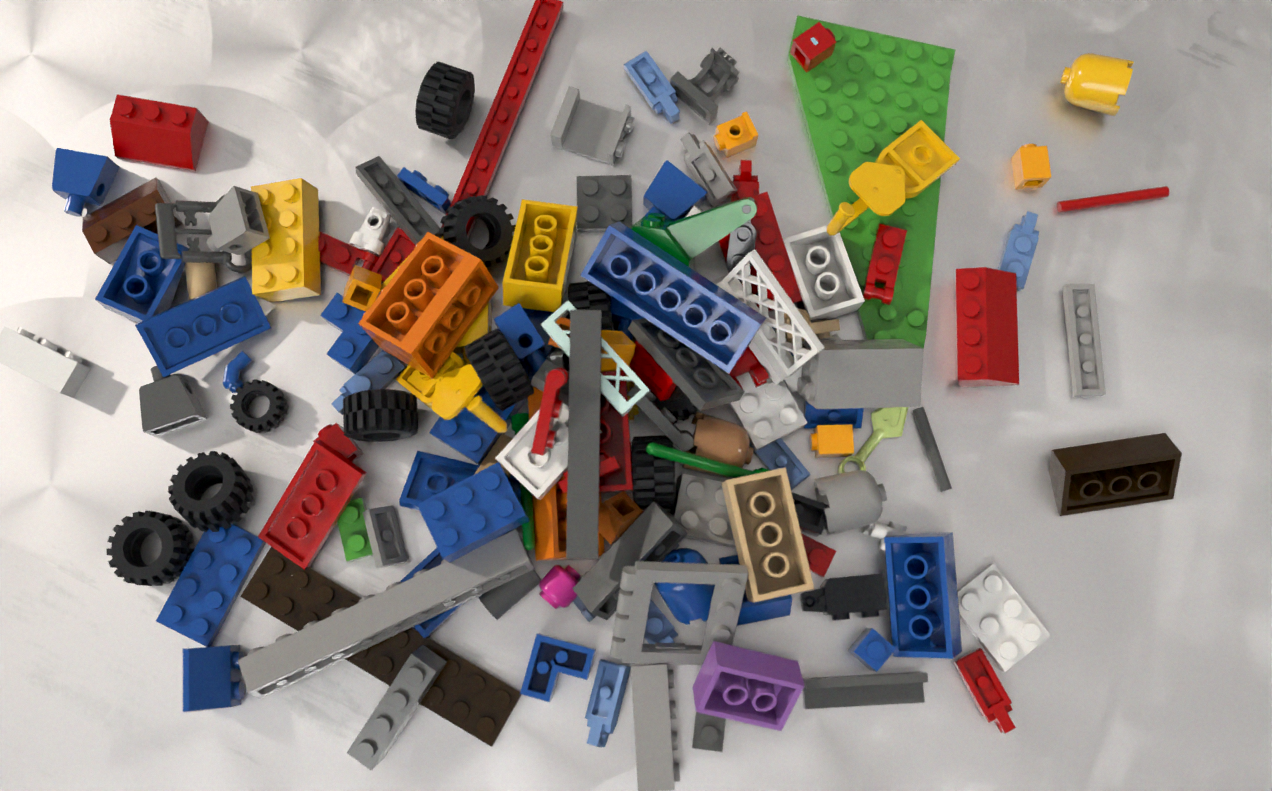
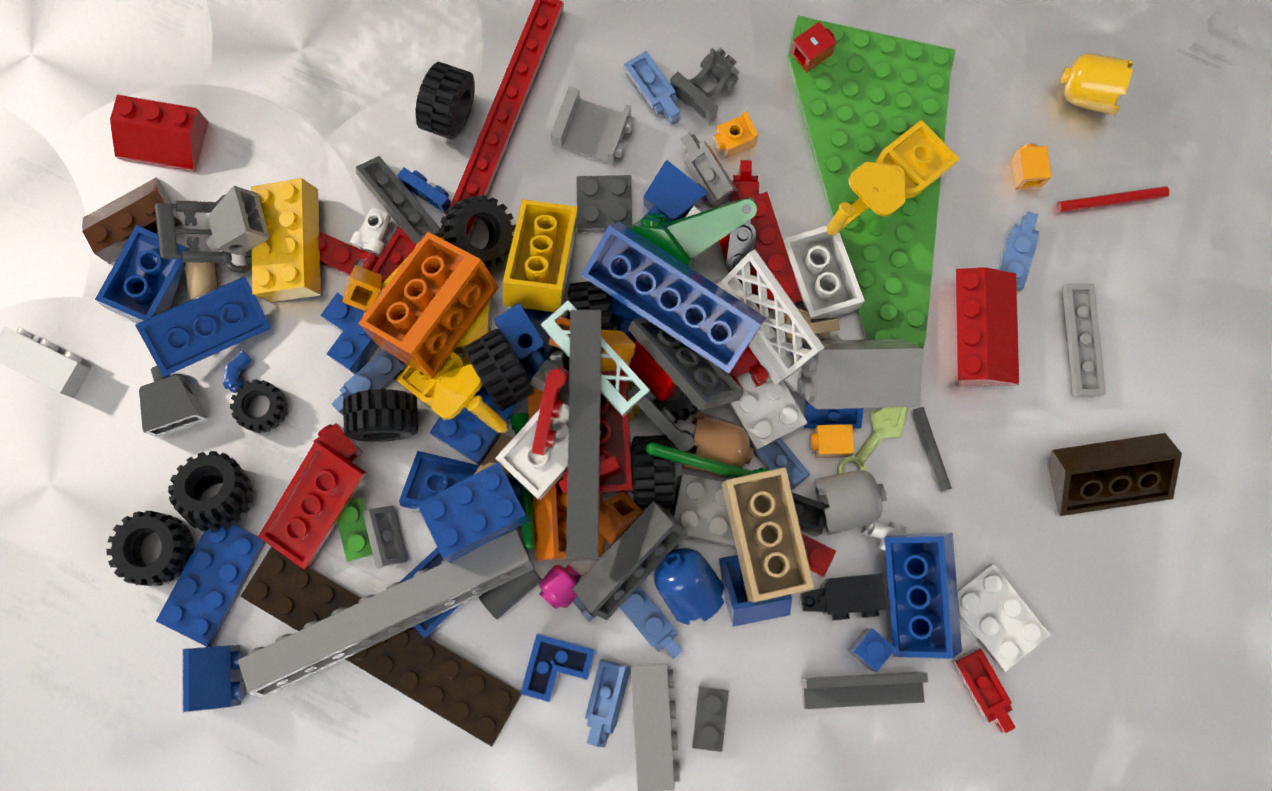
(82, 178): blue torso -> none
(396, 707): brick -> none
(634, 606): light grey hinge -> none
(747, 686): medium lavender brick -> none
(884, 263): red plate -> none

